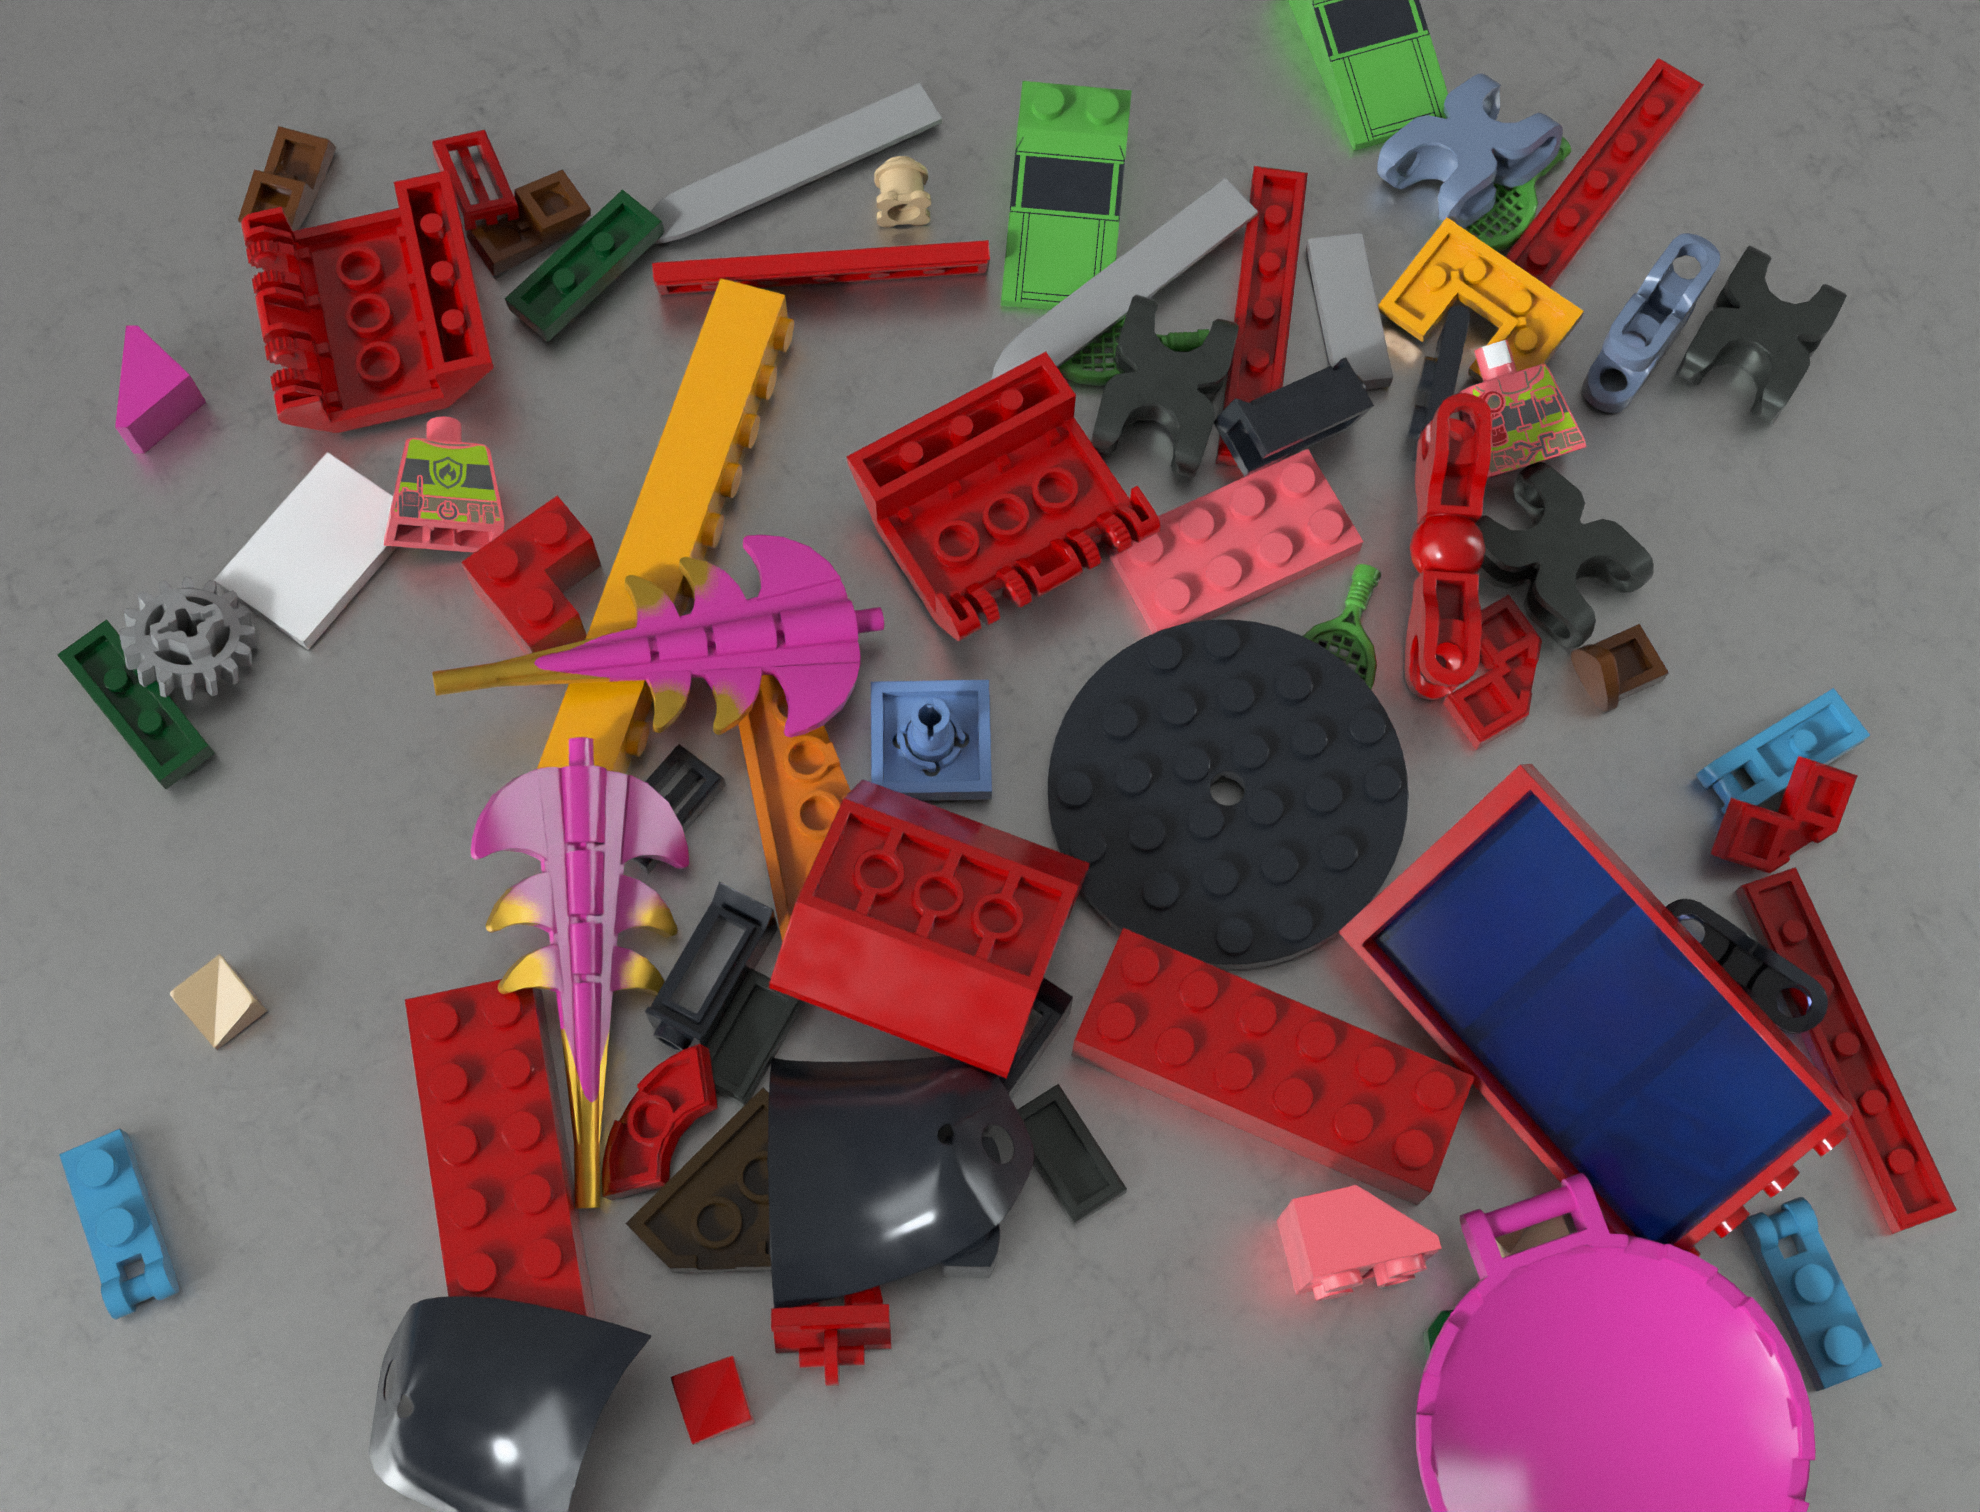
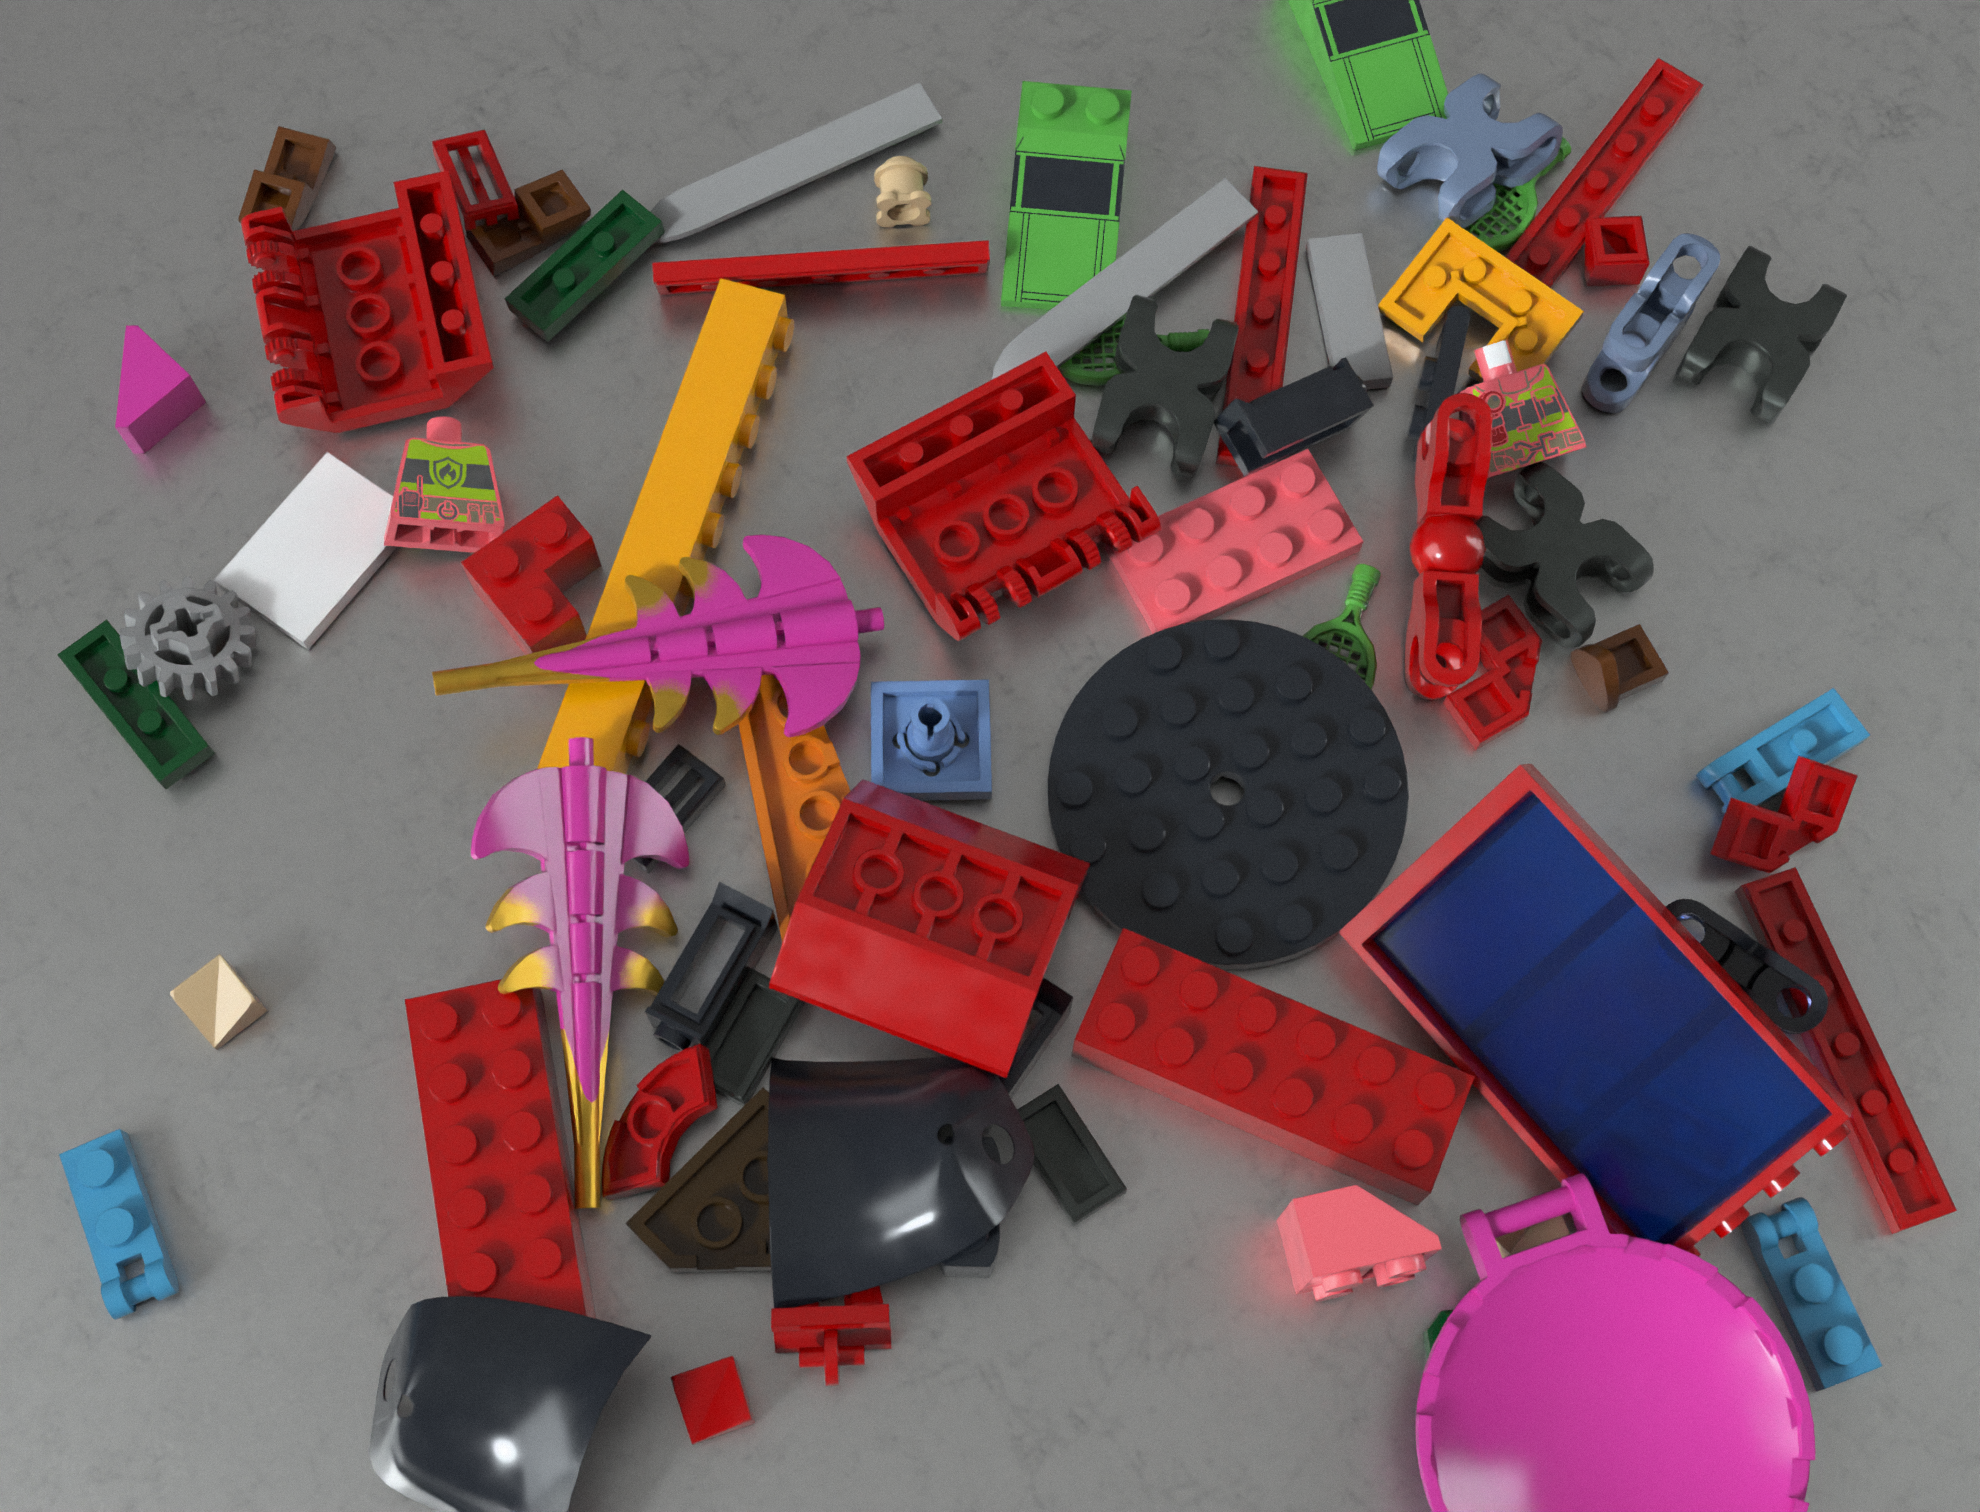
(1615, 251): none -> red slope

